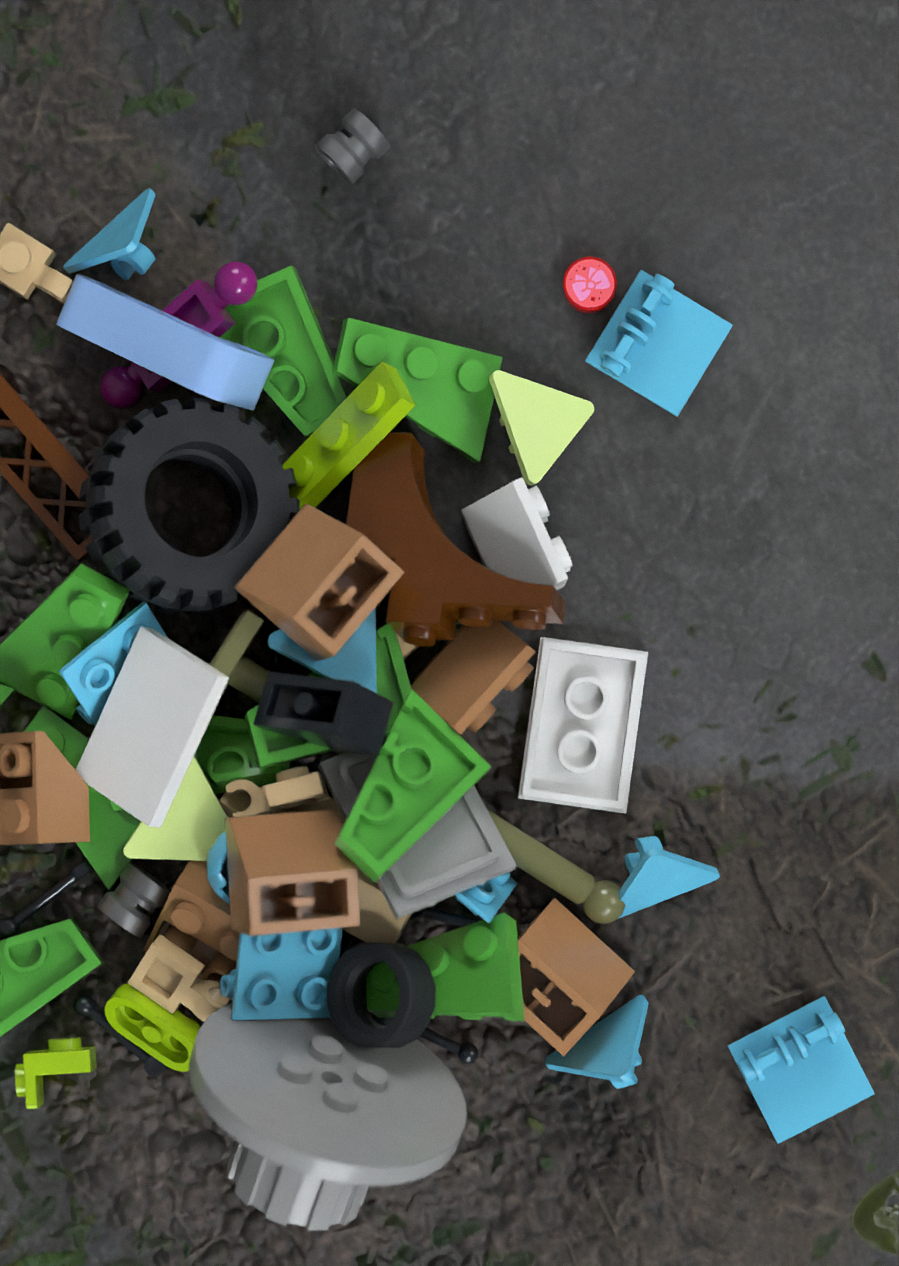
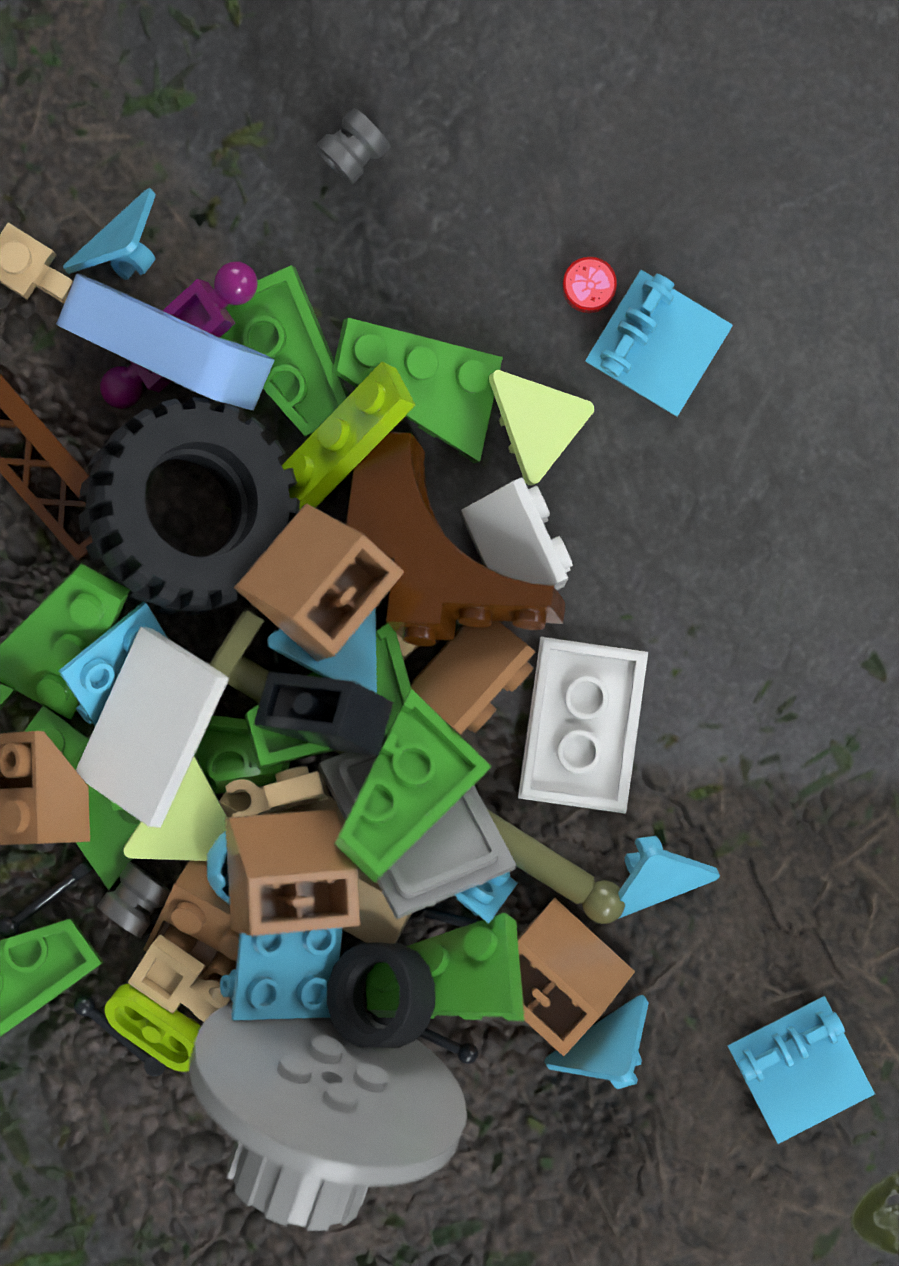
(61, 1057): lime bracket -> none

